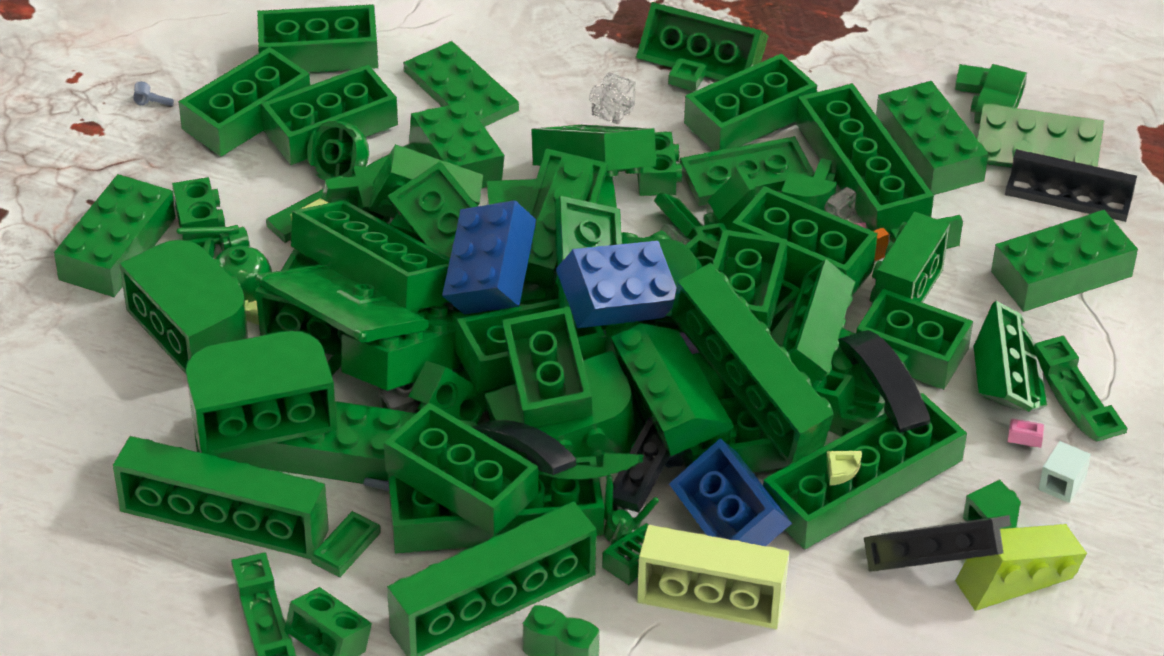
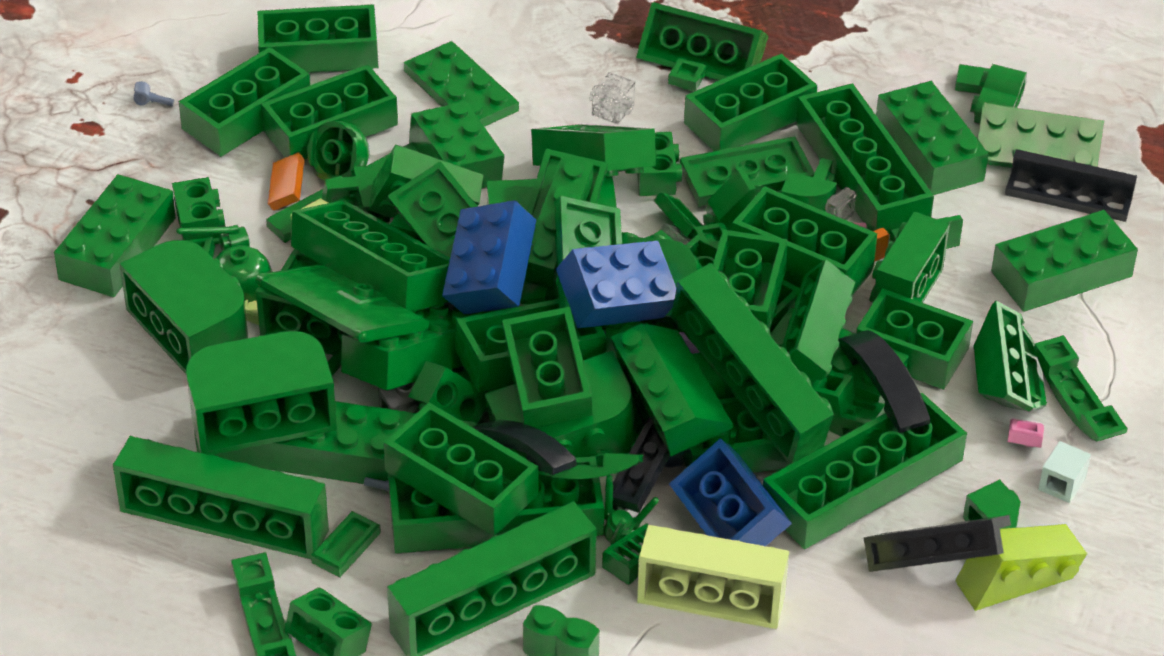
(286, 181): none -> orange tile
(842, 465): yellowish green tile -> none

